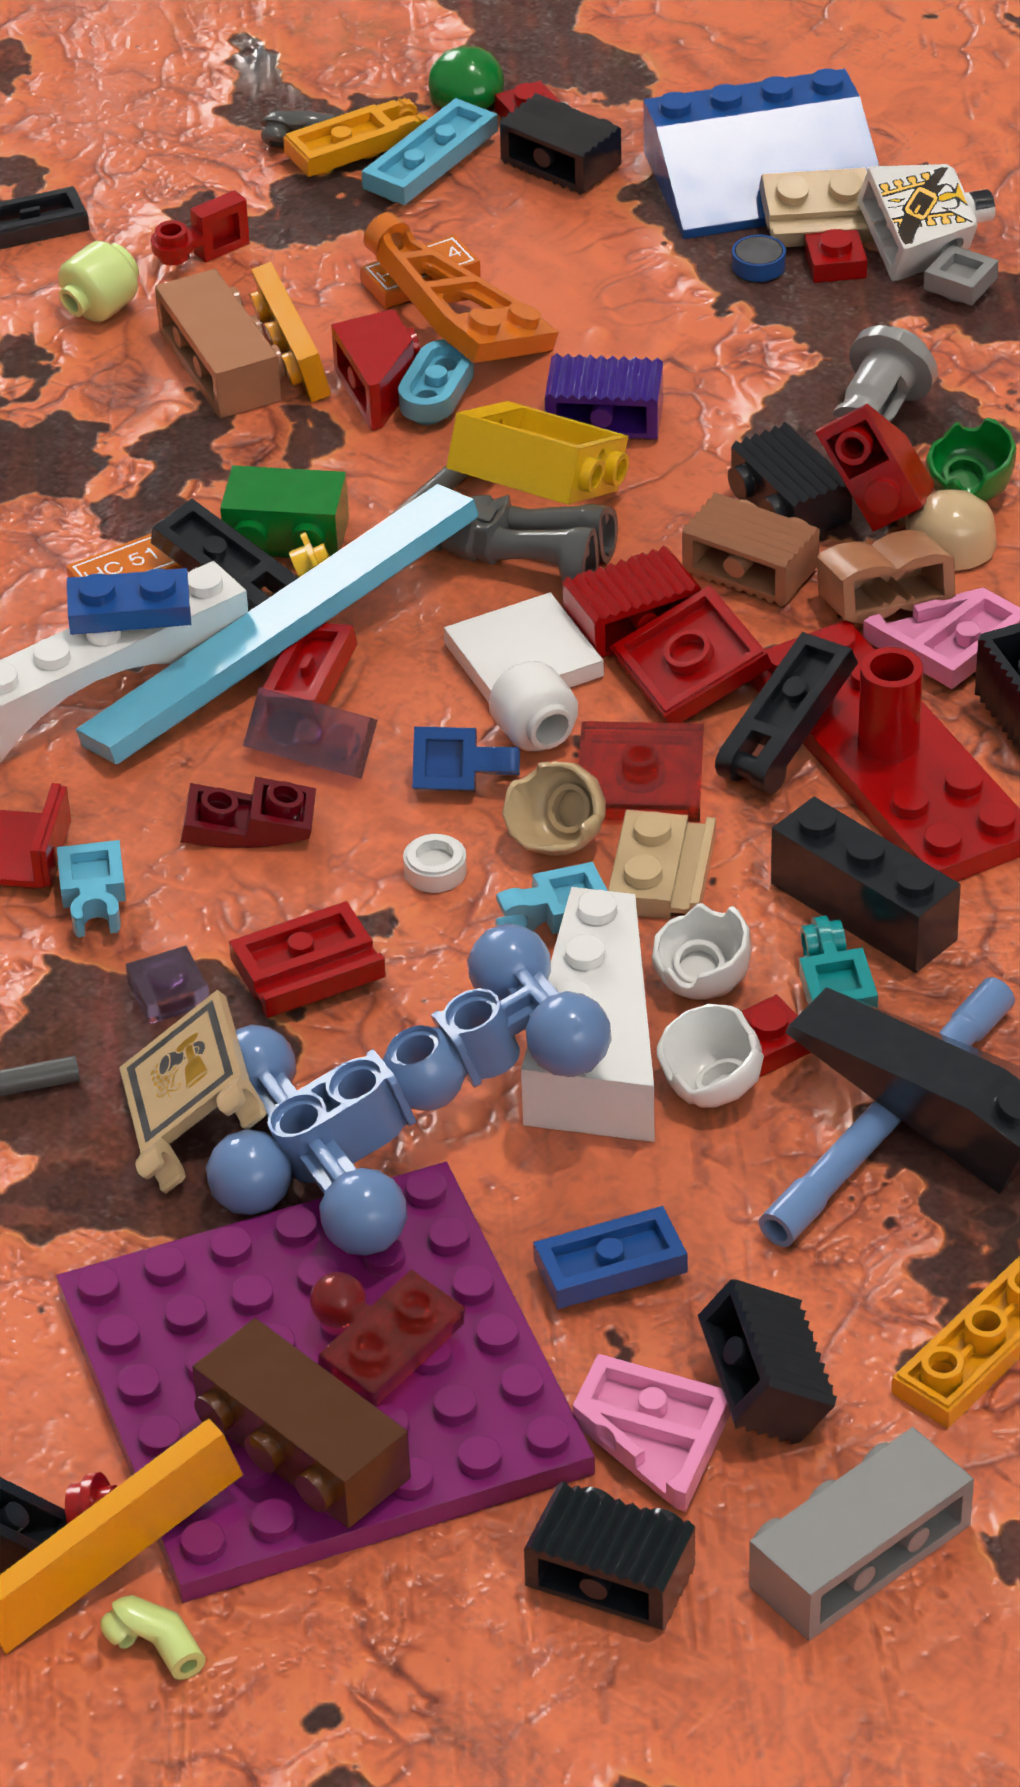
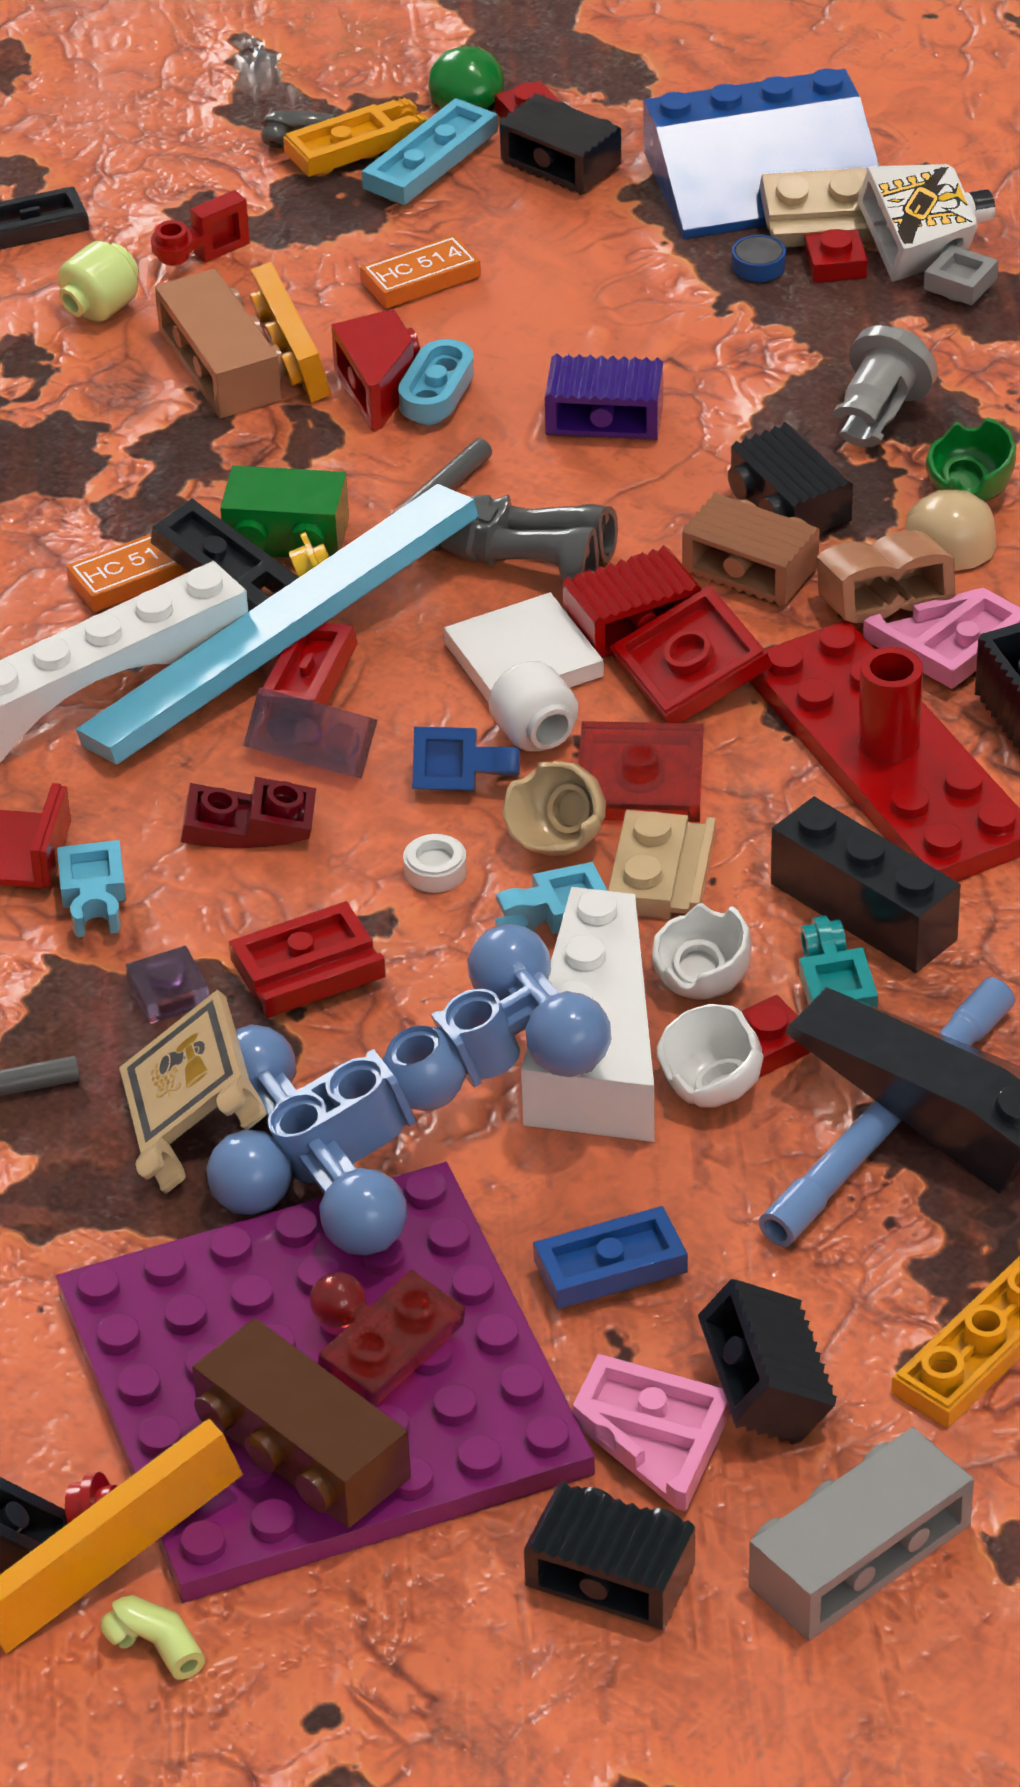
(128, 601): blue plate -> none
(493, 333): orange plate -> none
(538, 452): yellow window -> none
(785, 712): black plate -> none
(876, 465): red slope -> none

